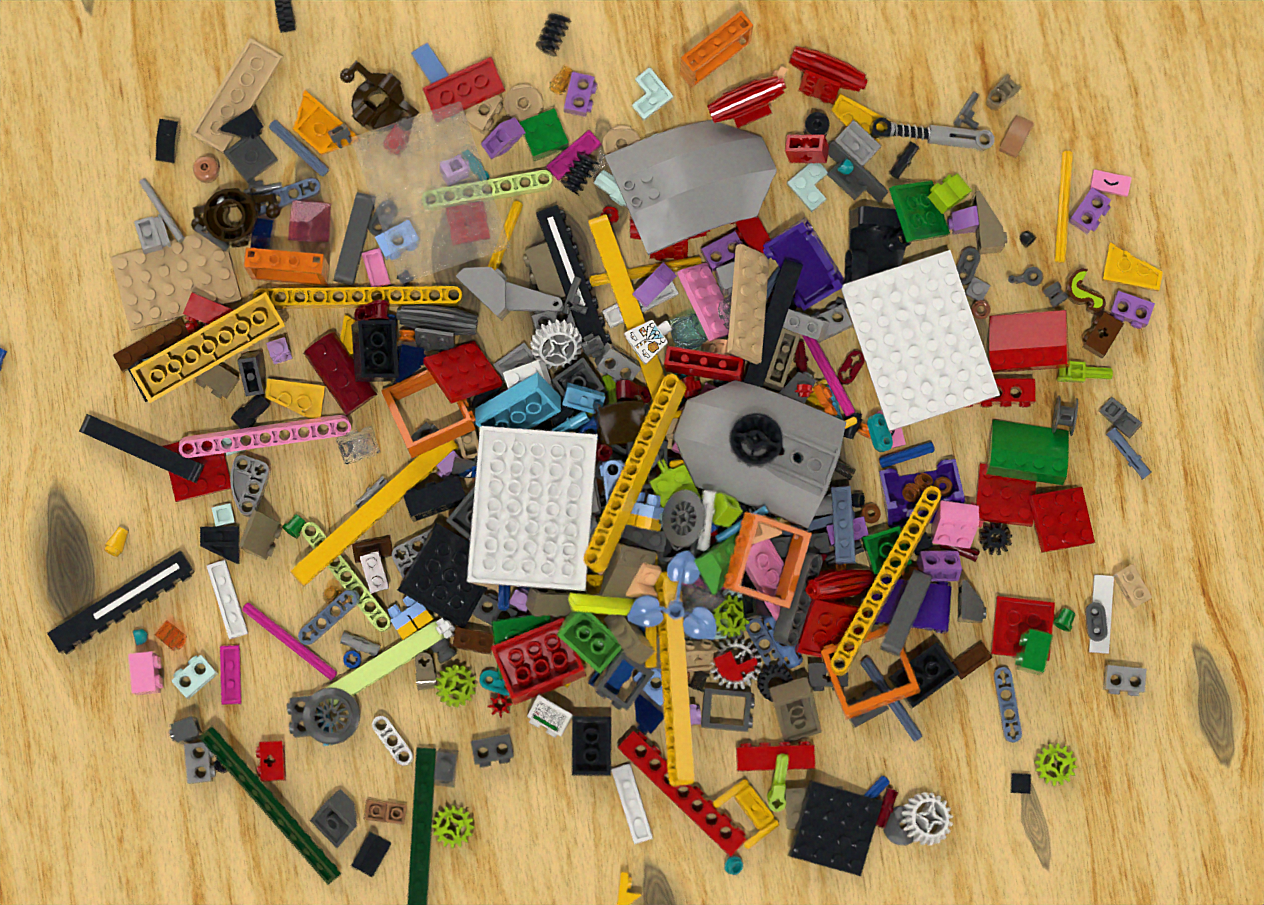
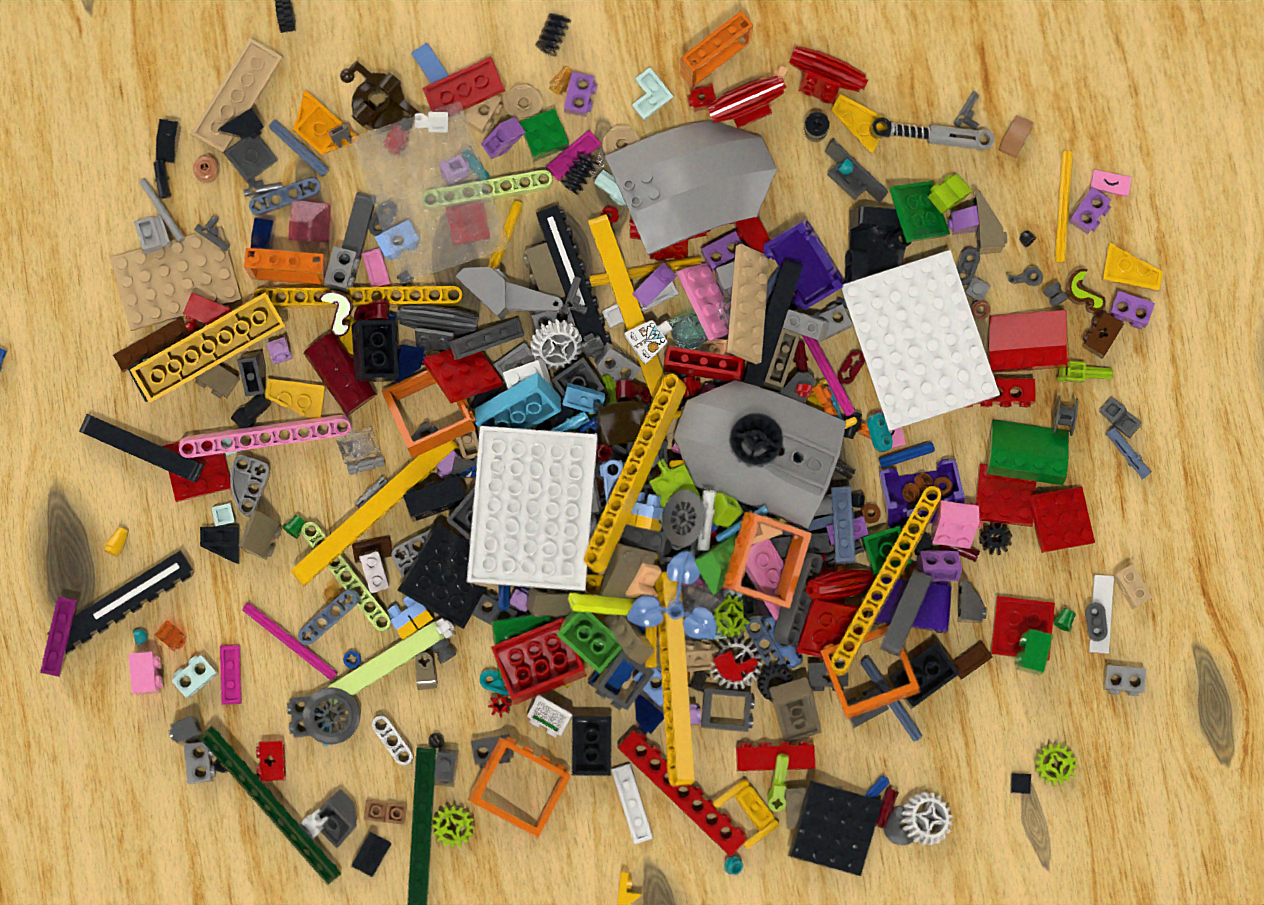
(58, 636): none -> magenta tile
(161, 179): none -> black axle
(216, 215): dark brown piece -> none
(227, 599): white tile -> none
(313, 823): none -> white plate
(335, 269): none -> light grey brick
(343, 310): none -> animal
(360, 644): light grey pin -> none
(366, 464): none -> light grey axle
(406, 336): orange bush -> none
(432, 743): none -> black hinge
(434, 122): none -> white plate
(448, 682): lime gear -> none
(473, 641): reddish brown brick -> none
(486, 339): none -> dark grey plate
(488, 770): none -> orange window
(698, 104): none -> red brick
(804, 185): light aqua plate -> none
(807, 148): red brick -> none
(858, 143): light grey plate -> none
(904, 160): black pin -> none
(1004, 91): dark tan piece -> none
(1004, 705): sand blue beam -> none

